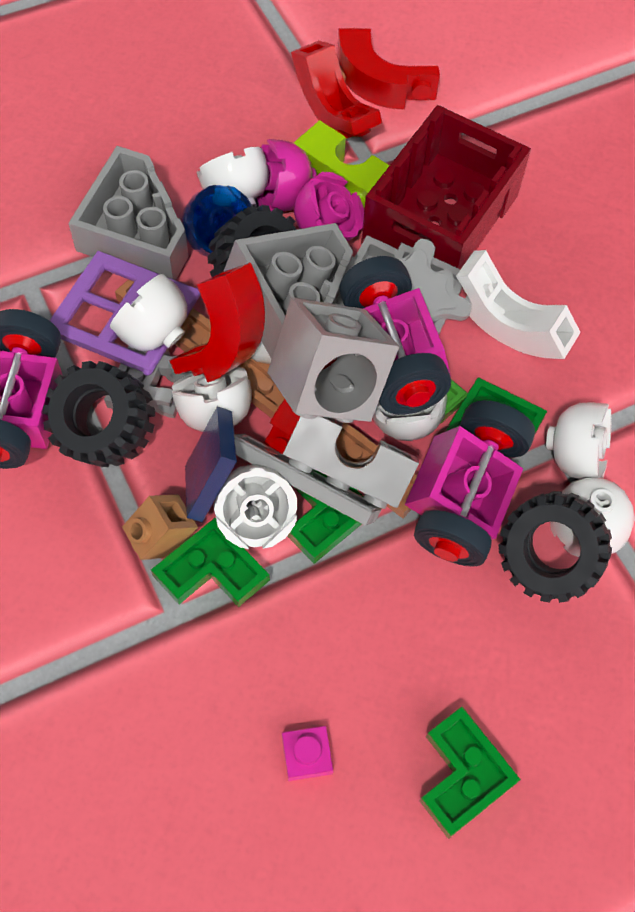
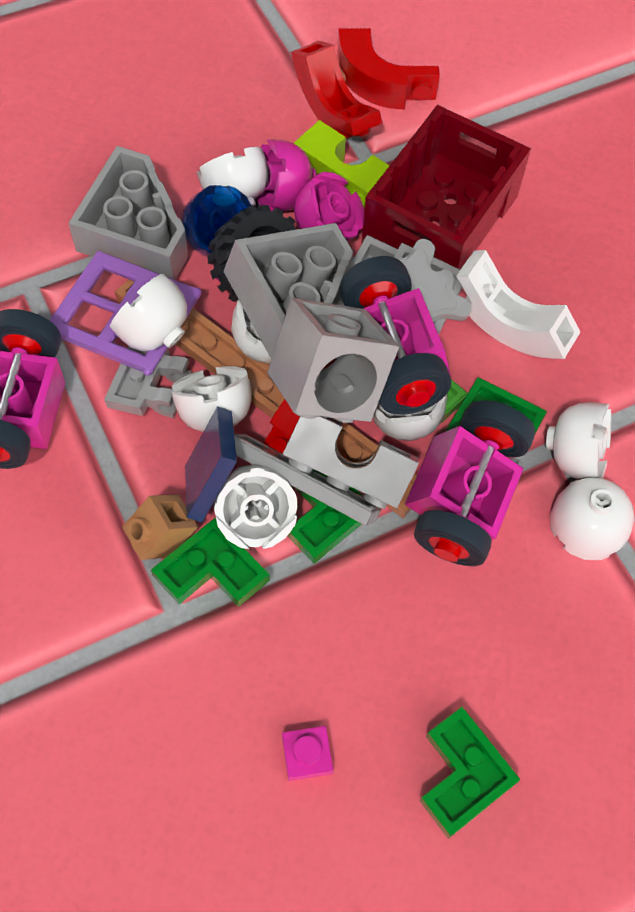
(70, 408): black tyre -> none
(236, 323): red arch -> none
(531, 571): black tyre -> none

